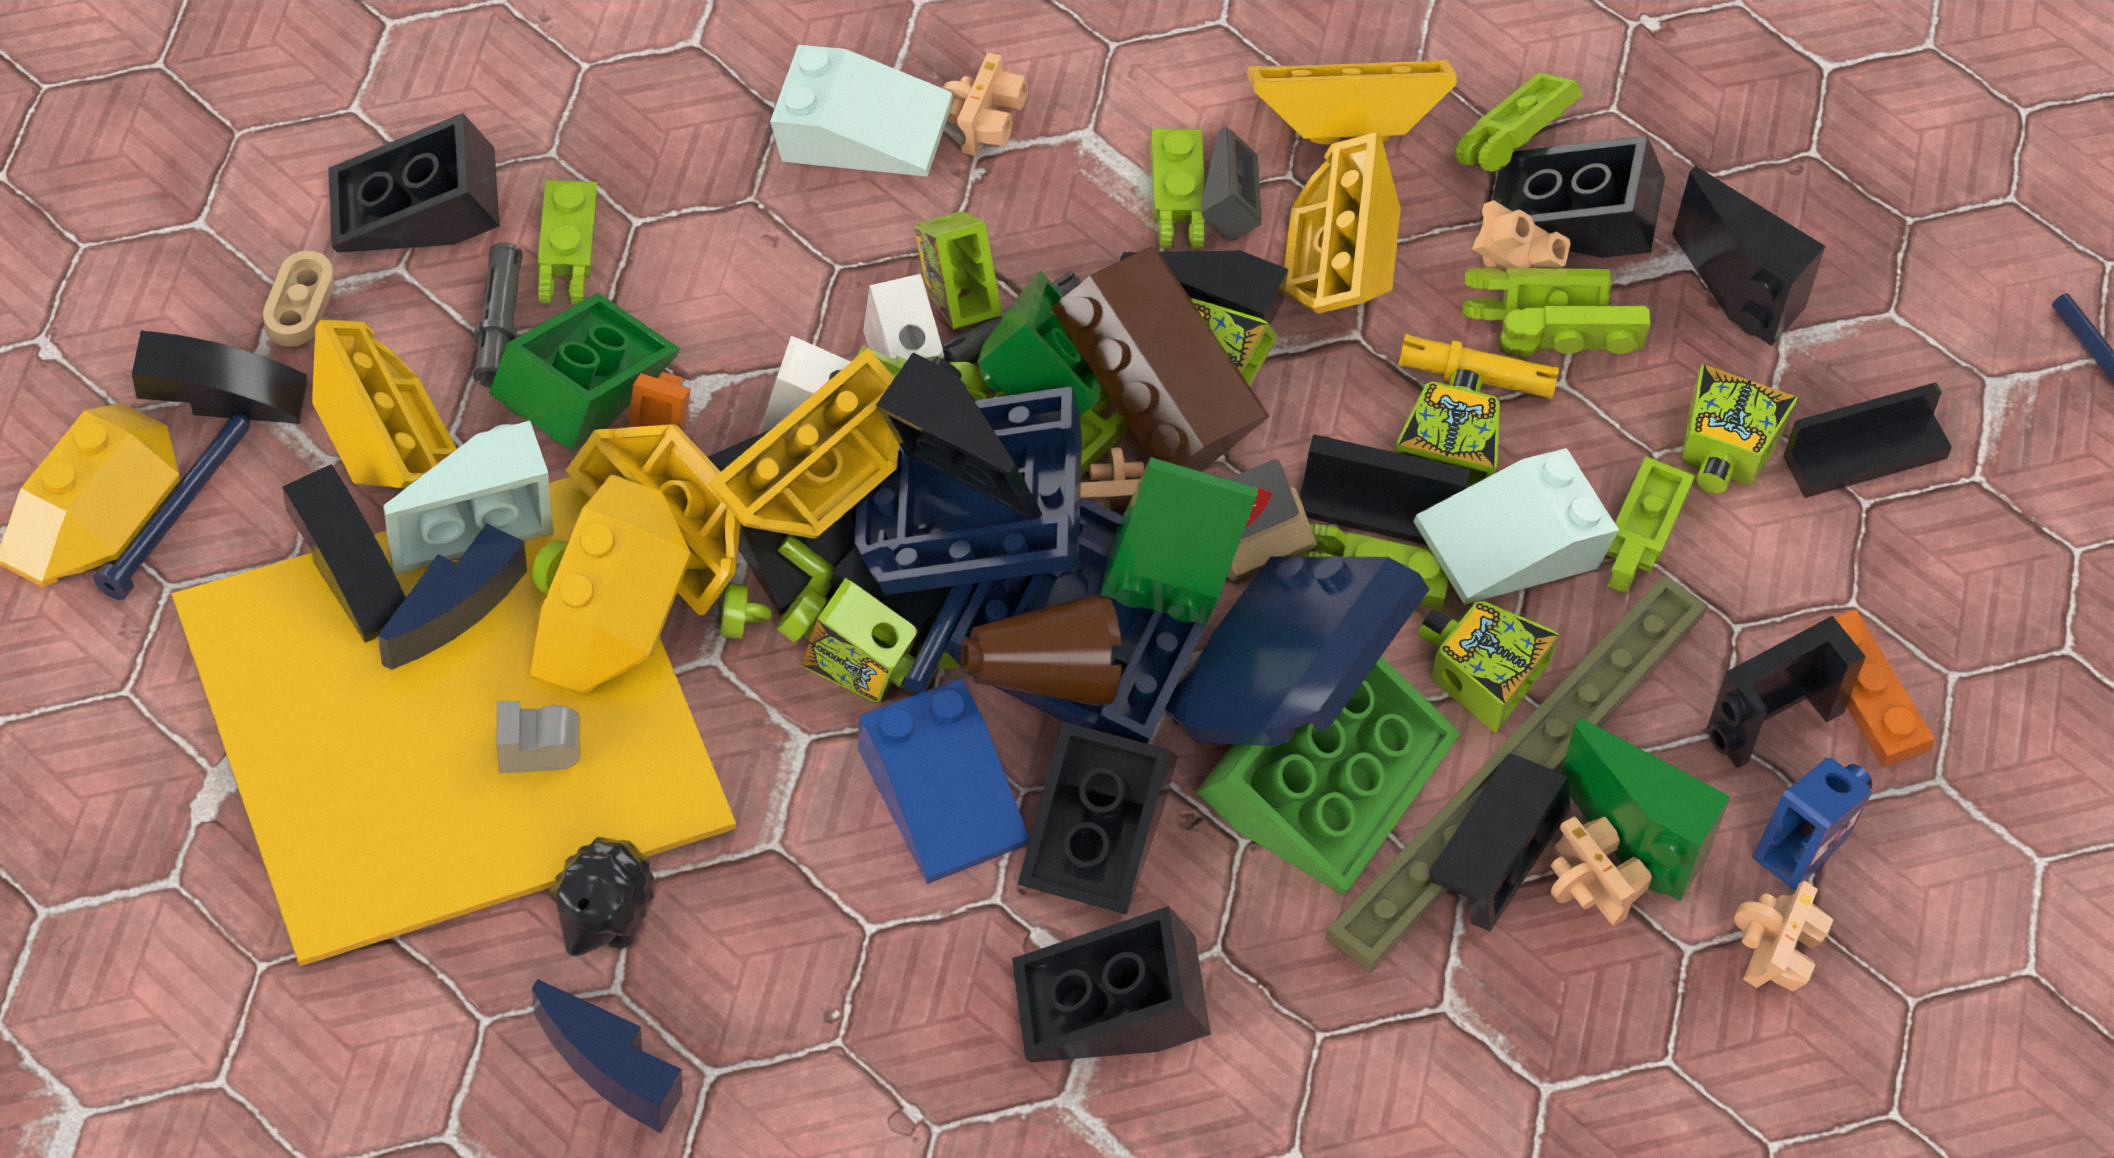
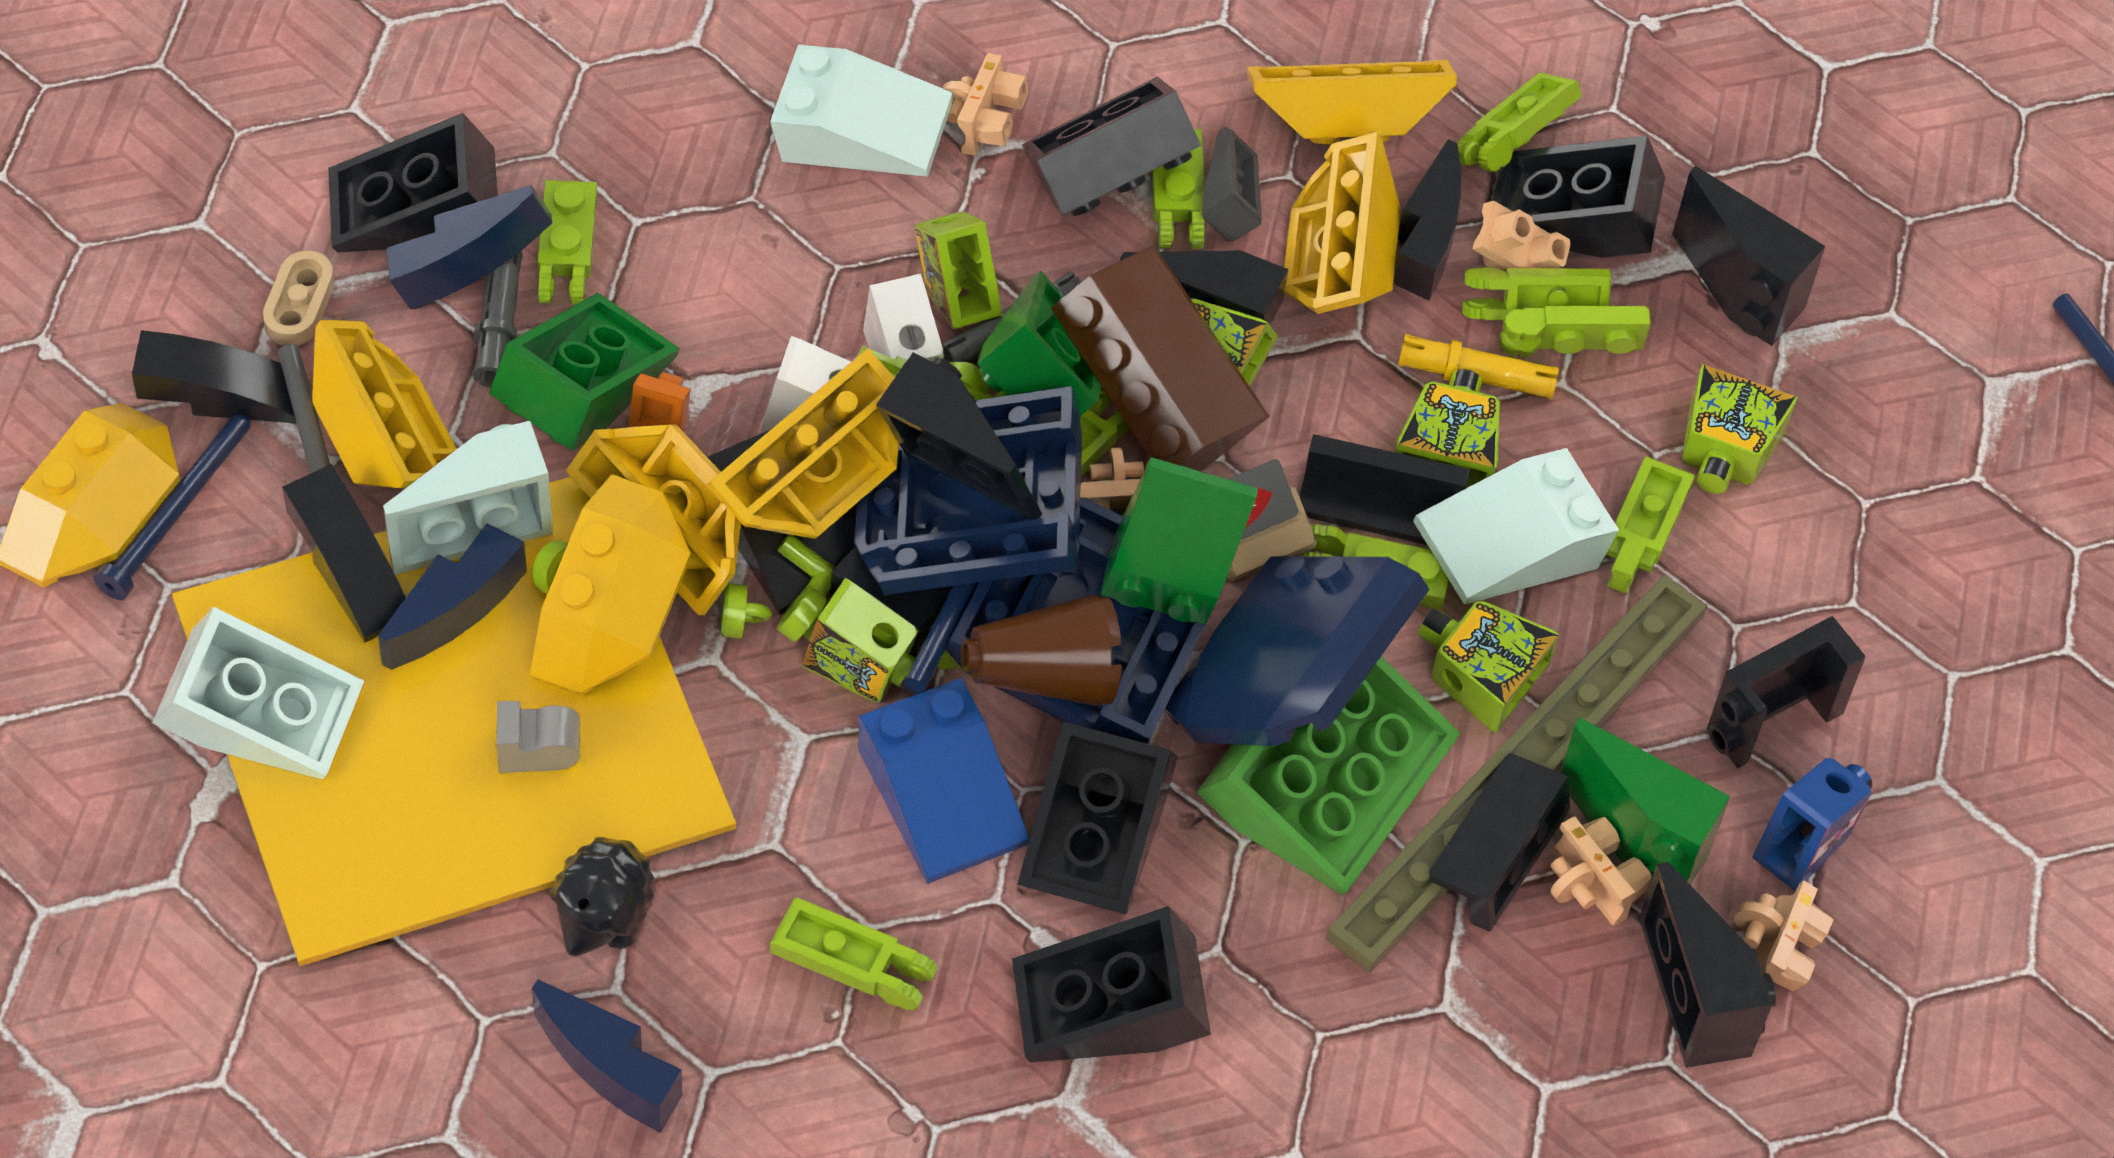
(257, 697): none -> light aqua slope
(303, 408): none -> dark grey bar
(466, 245): none -> dark blue slope
(850, 953): none -> lime hinge
(1113, 146): none -> slope
(1429, 225): none -> black slope
(1704, 972): none -> black slope
(1866, 441): black panel -> none
(1881, 702): orange plate -> none

